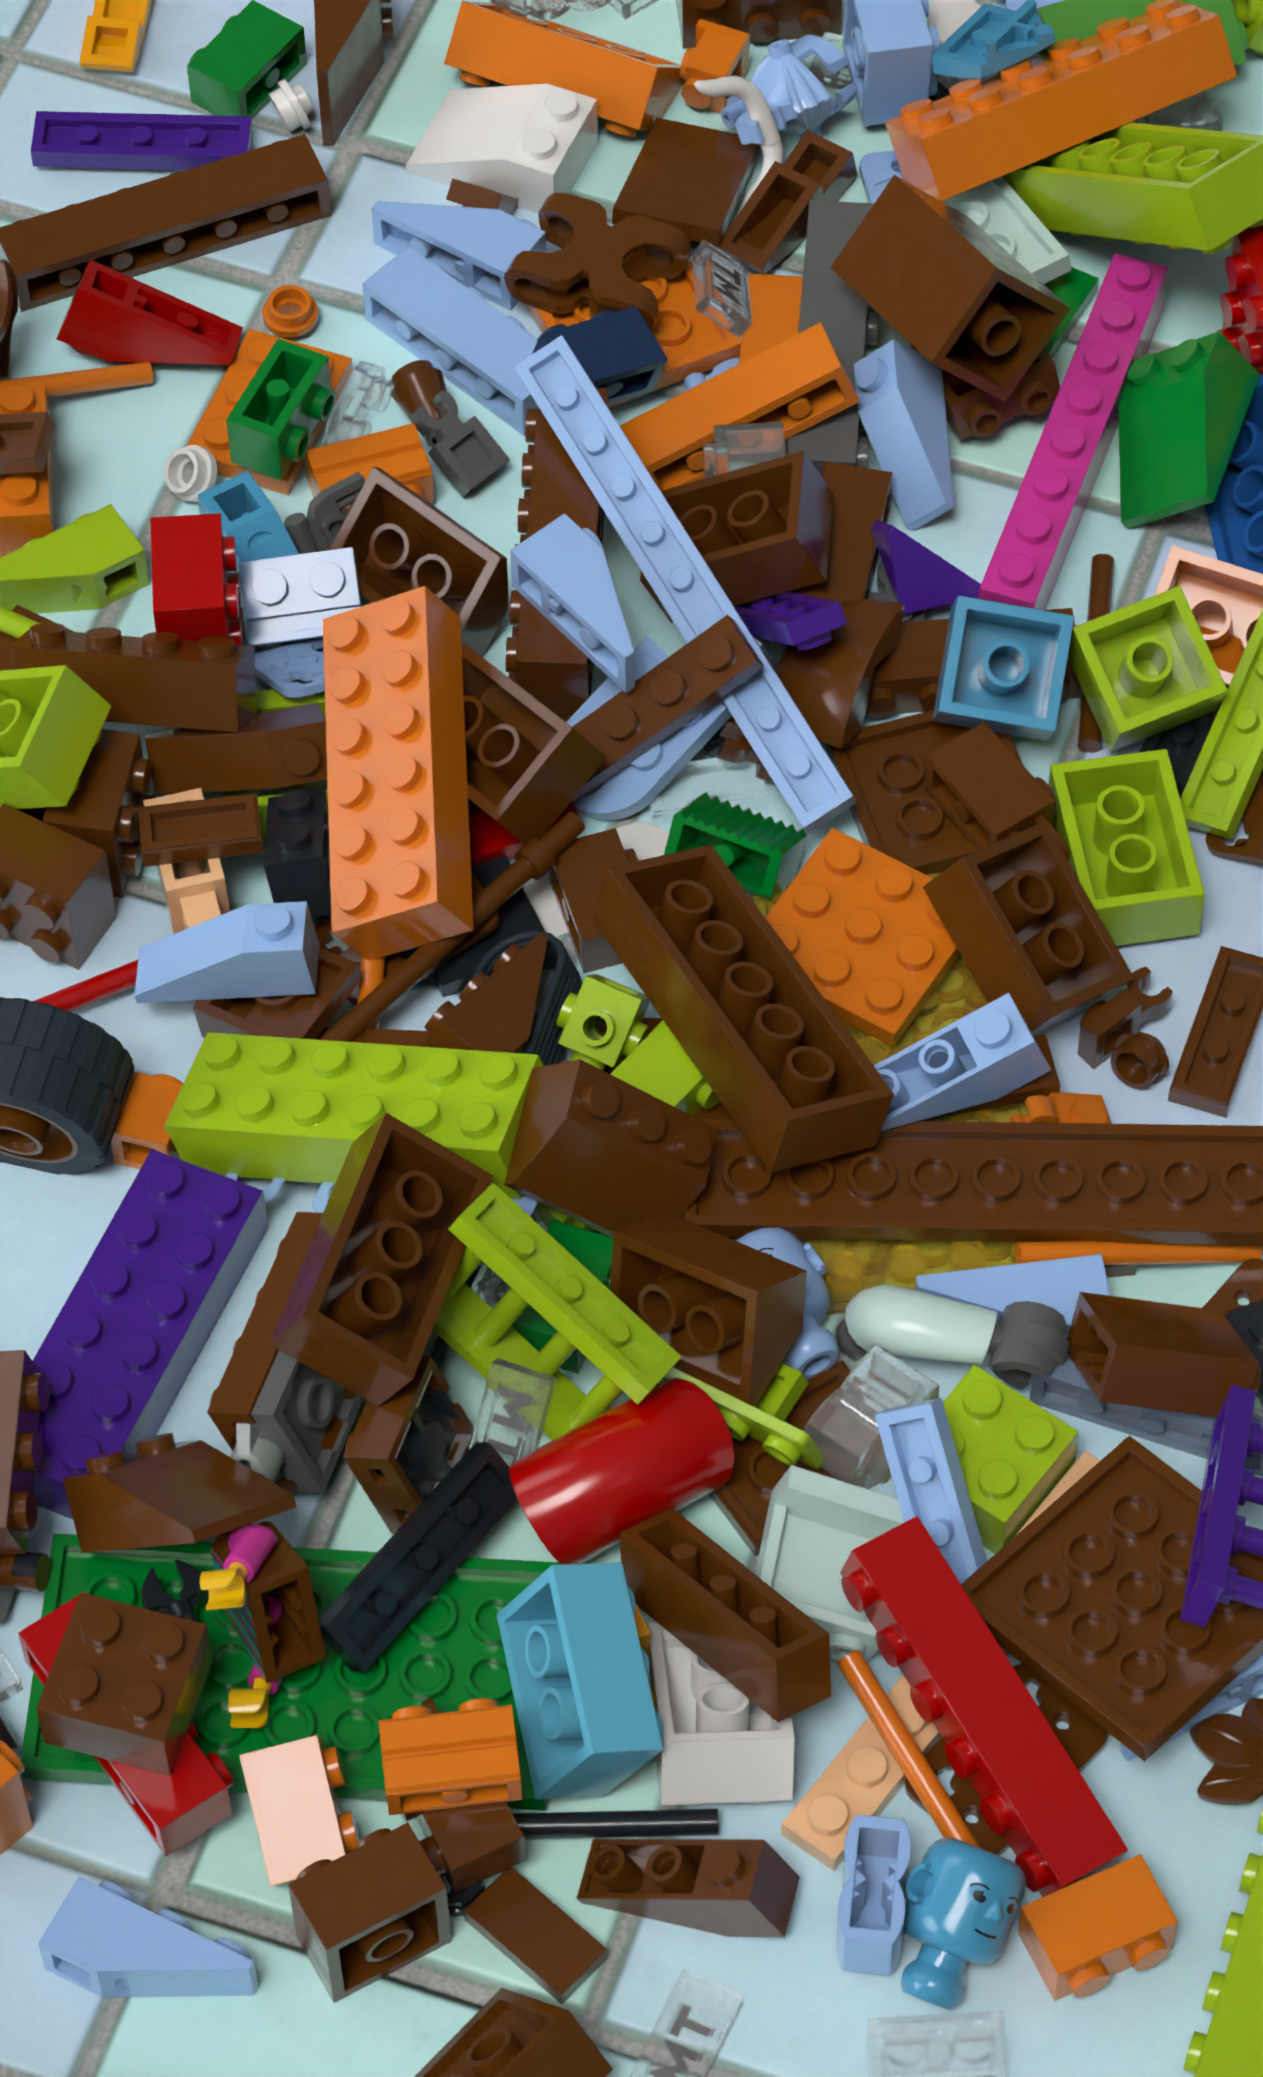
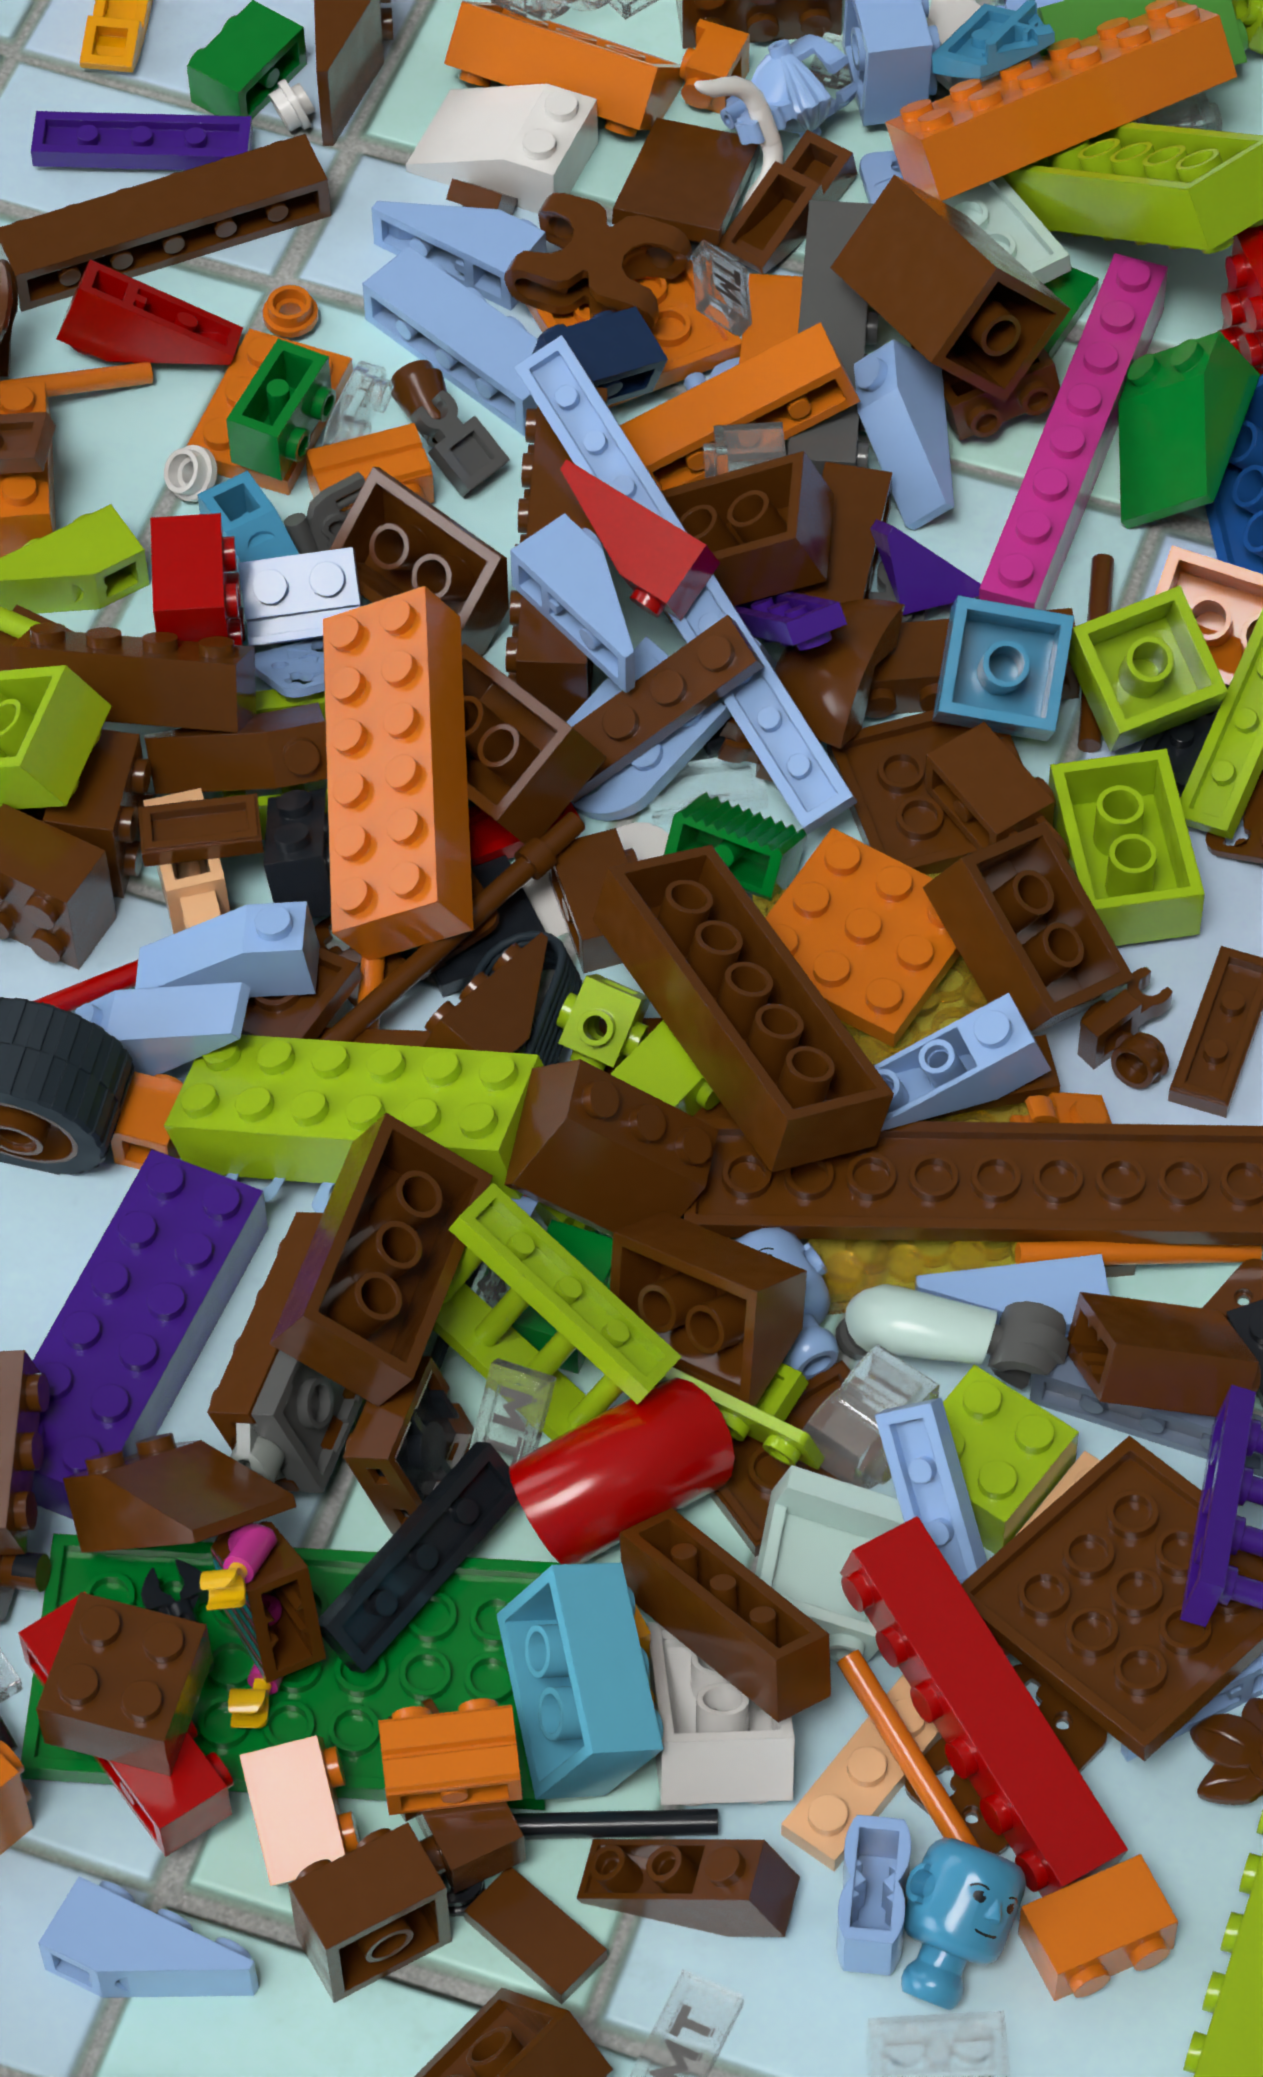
(171, 1023): none -> light blue slope
(650, 553): none -> red slope

